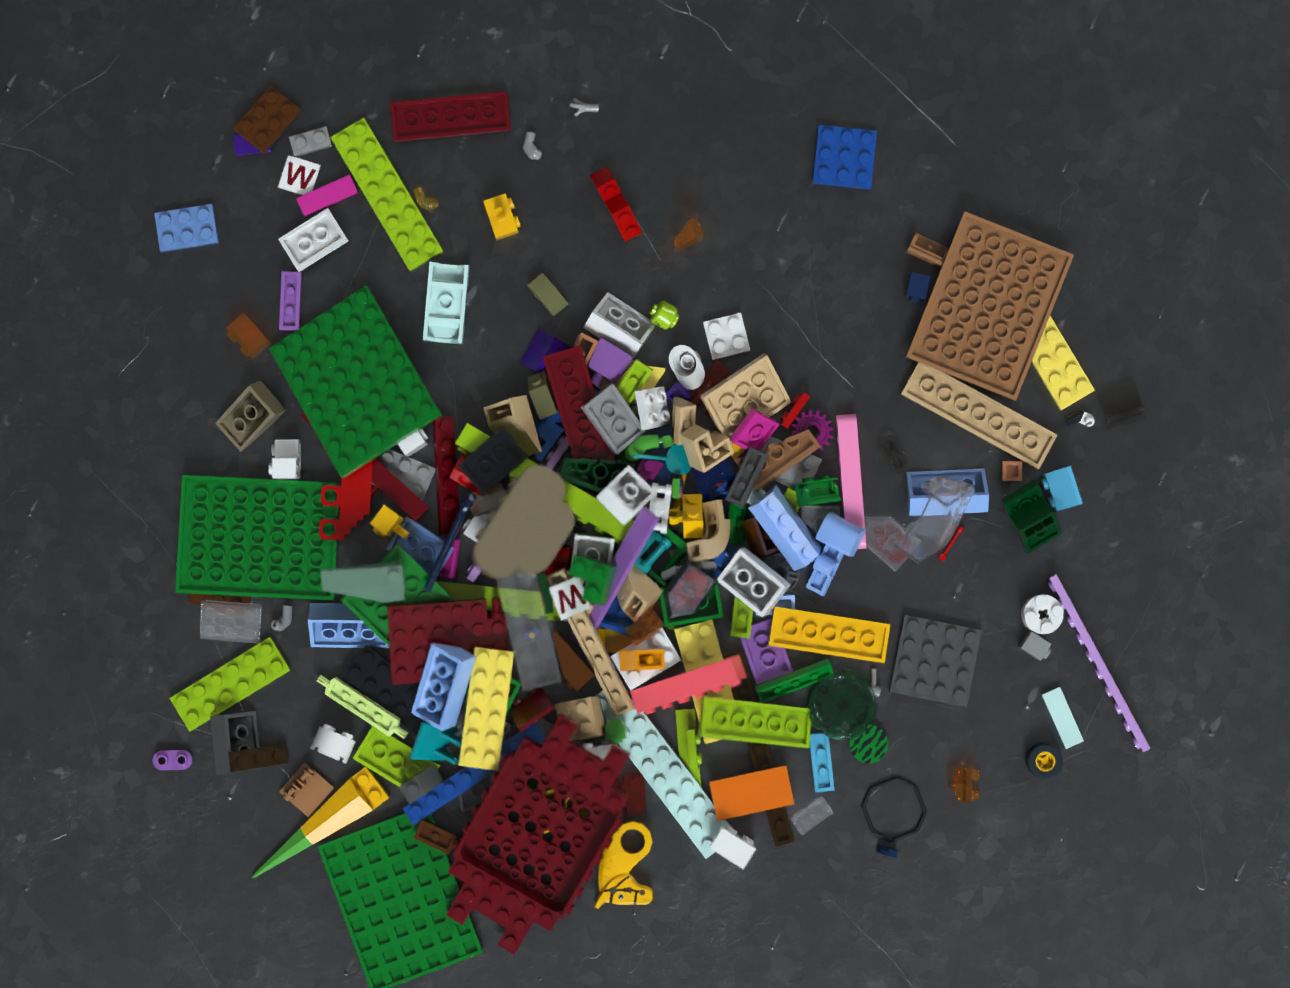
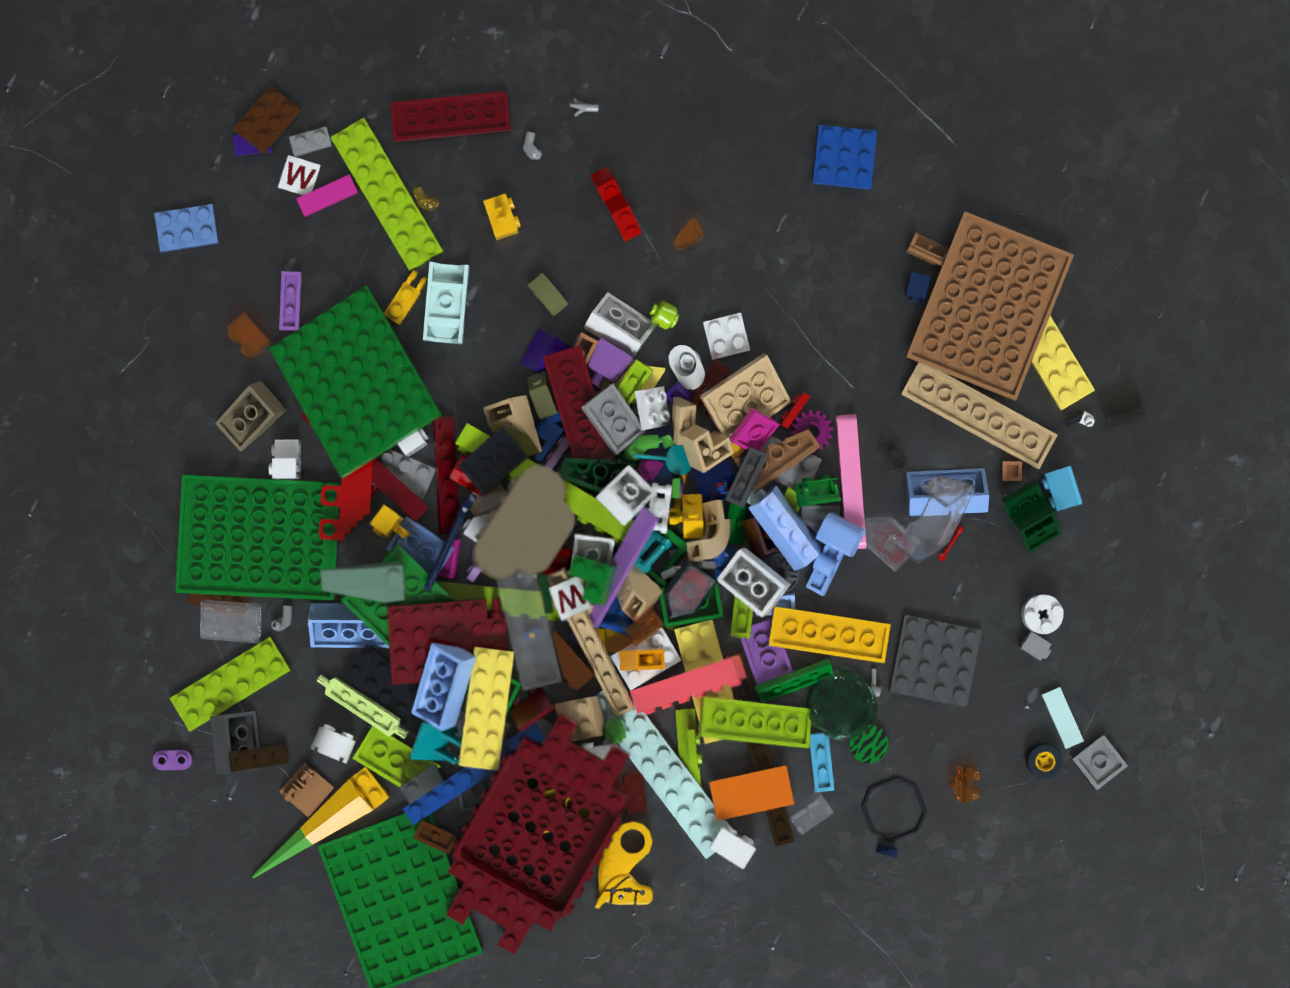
(313, 240): white plate -> none
(405, 299): none -> yellow hinge
(1099, 762): none -> light grey plate
(1101, 670): lavender plate -> none

